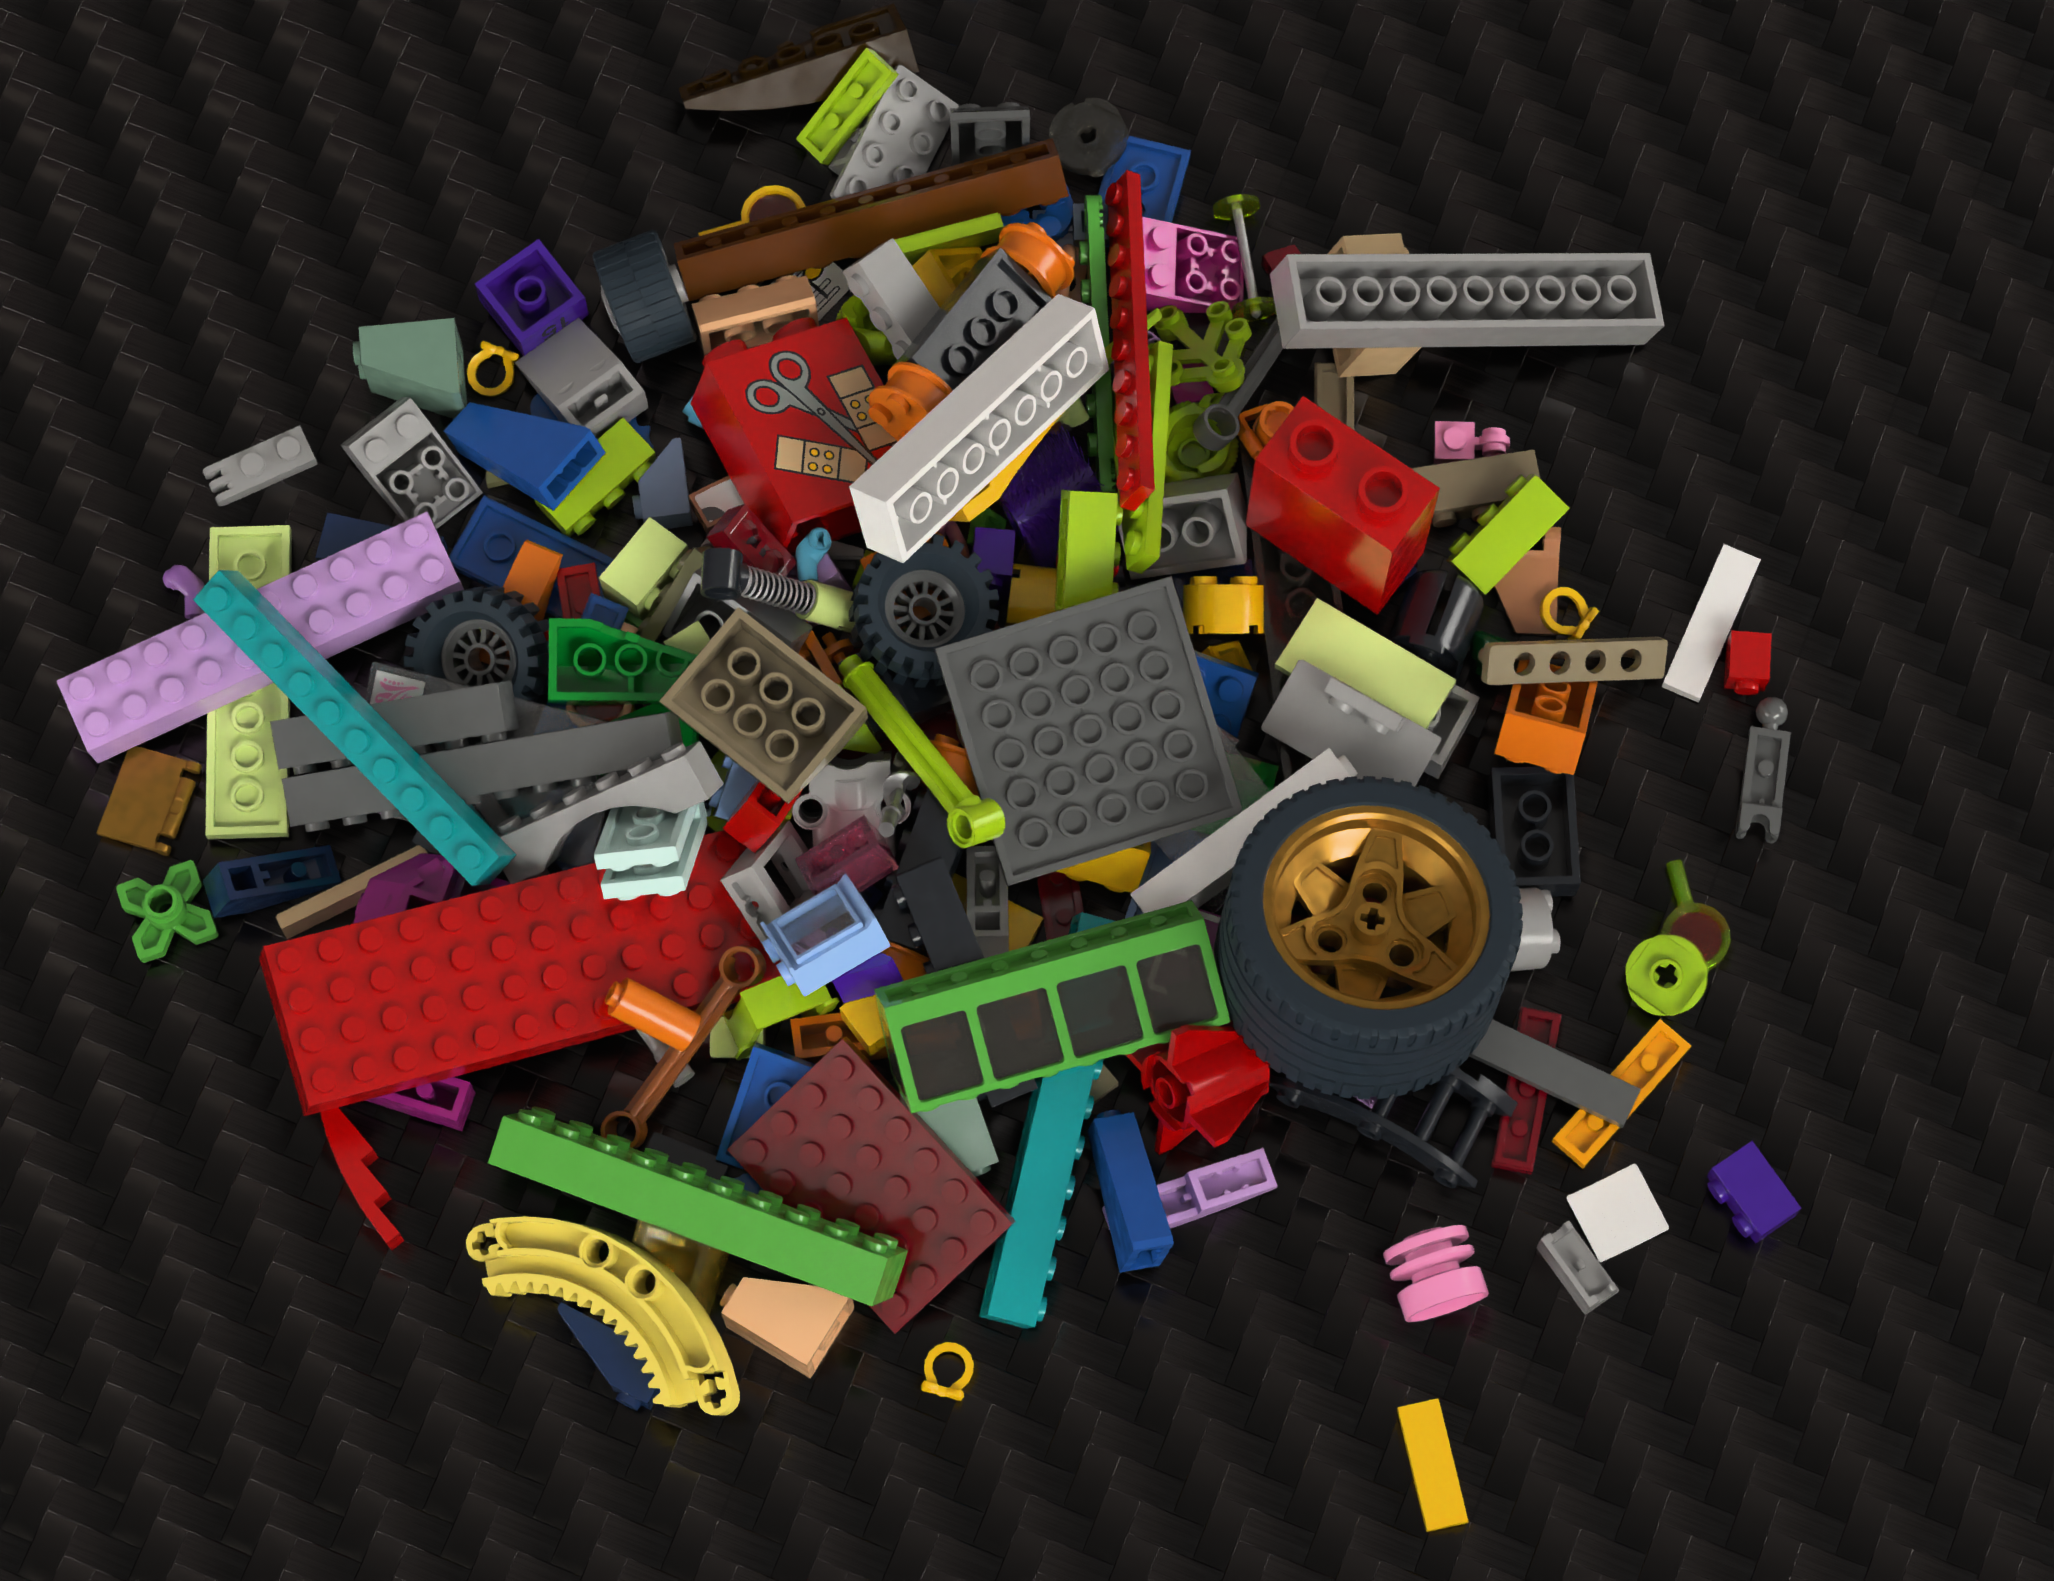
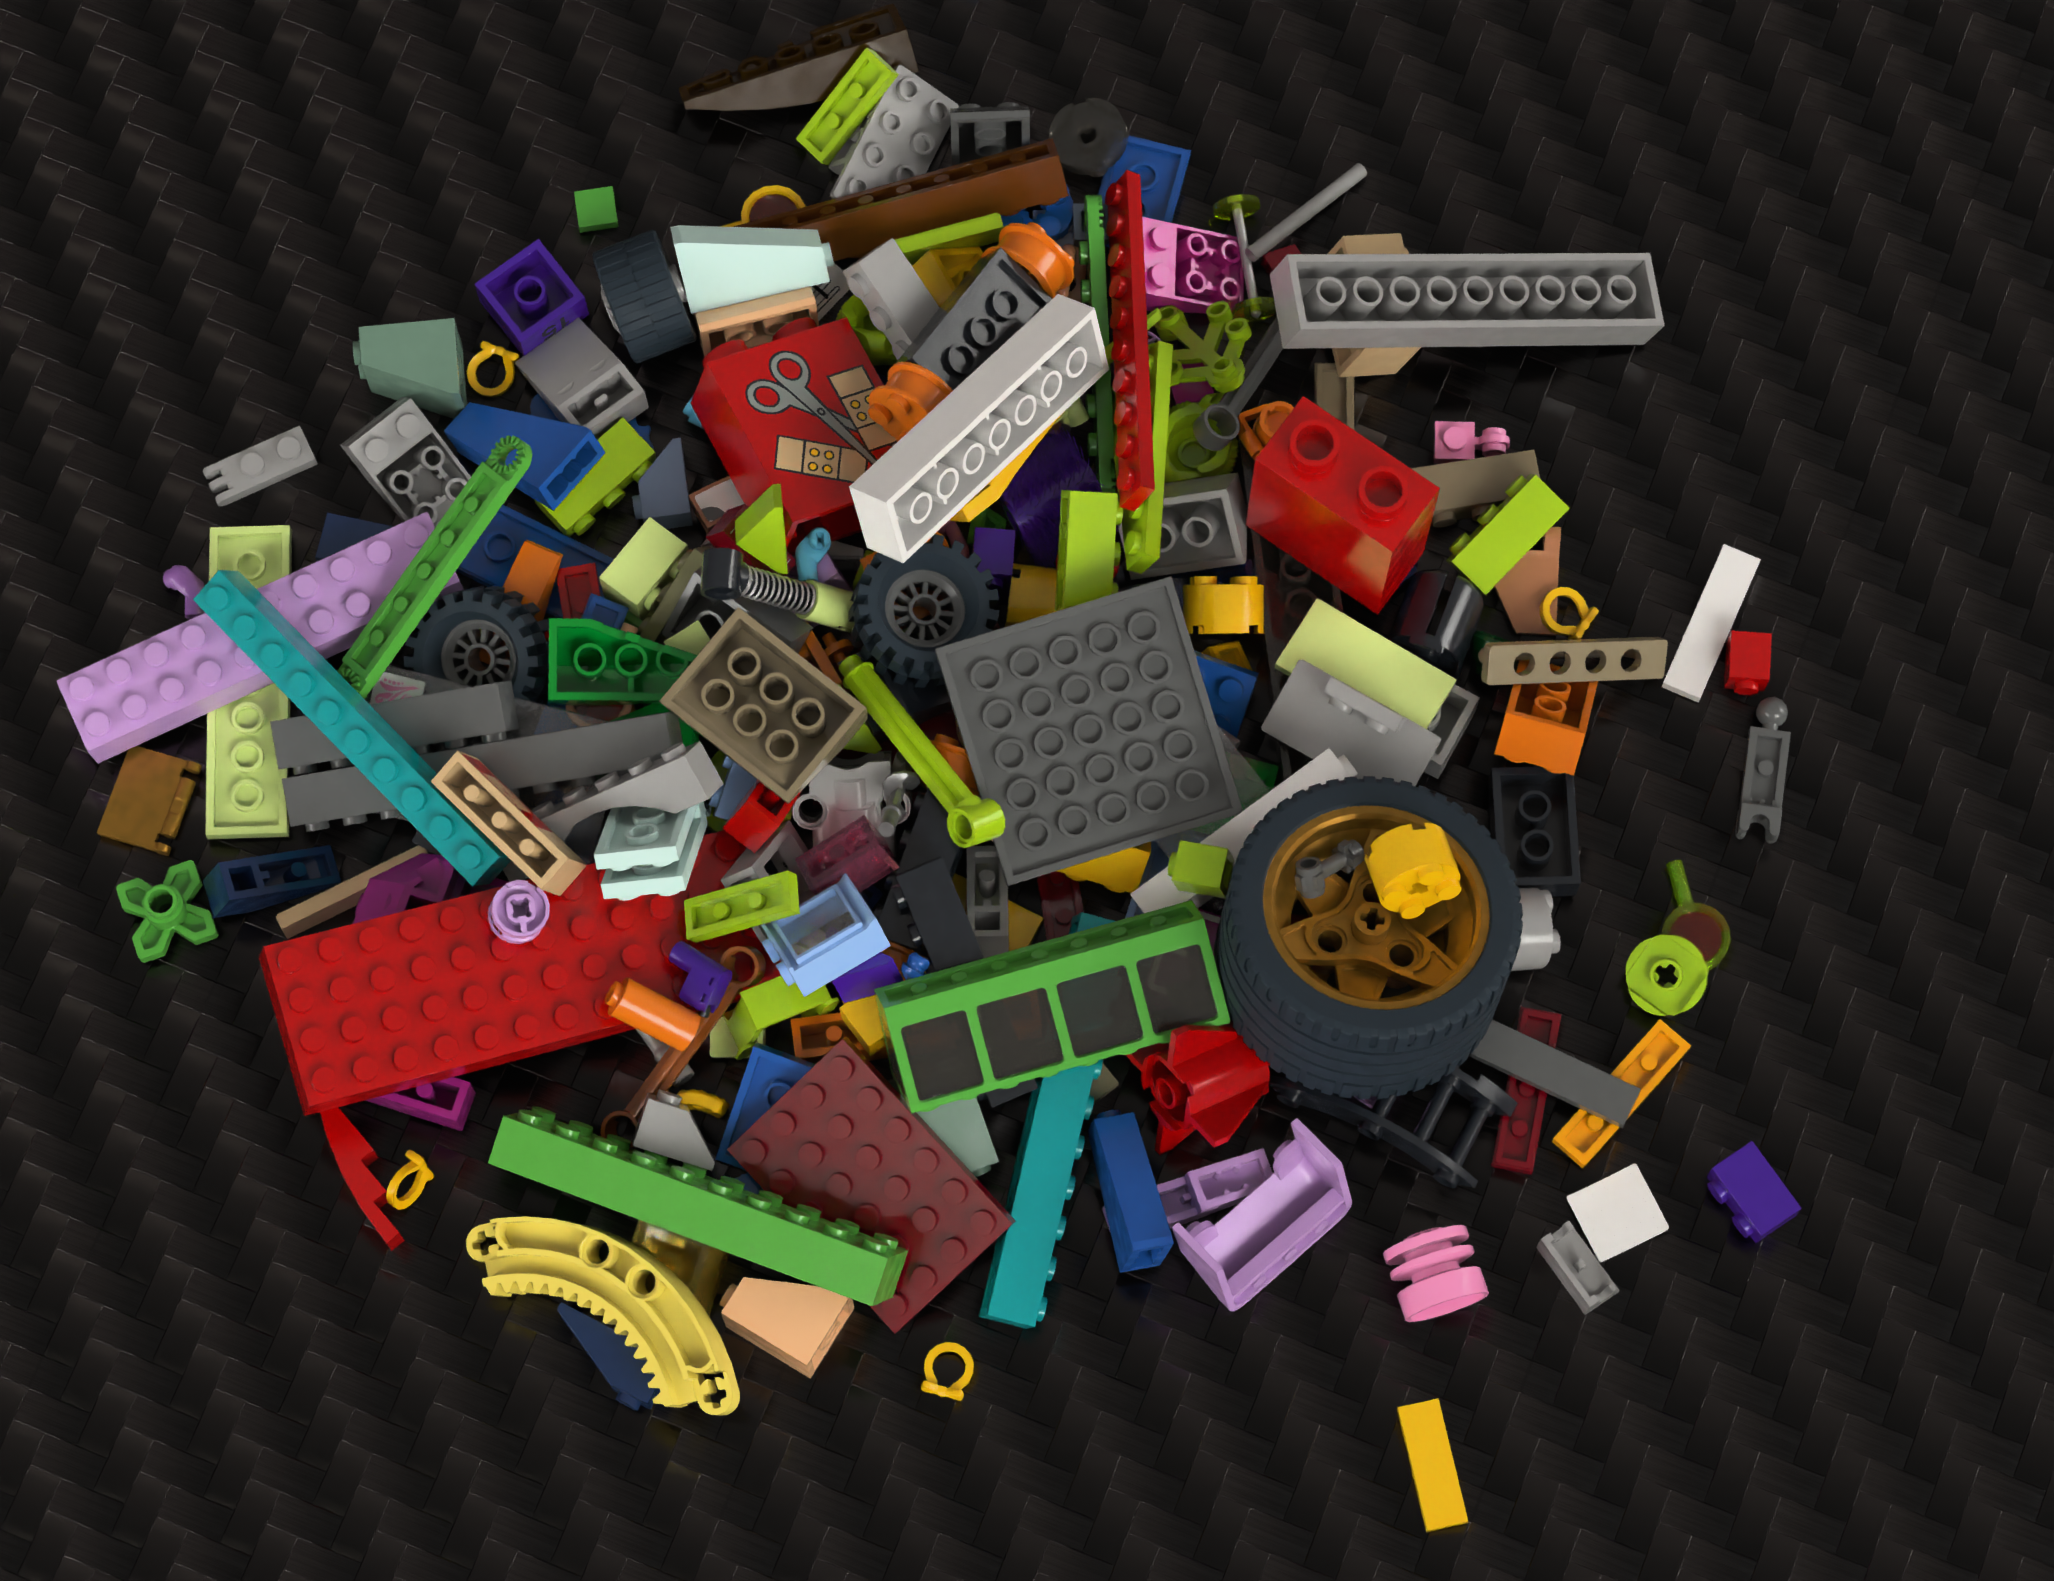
(423, 1174): none -> yellow piece
(434, 565): none -> bright green plate
(508, 823): none -> tan brick
(518, 912): none -> lavender wheel
(596, 209): none -> bright green tile
(671, 1131): none -> light grey slope
(704, 1102): none -> yellow hair
(705, 980): none -> dark purple piece
(741, 906): none -> lime plate
(747, 263): none -> light aqua slope
(762, 530): none -> lime slope
(914, 966): none -> blue arm
(1201, 869): none -> lime brick
(1272, 1223): none -> lavender windscreen
(1305, 212): none -> light grey bar
(1312, 871): none -> dark grey bar
(1413, 869): none -> yellow brick

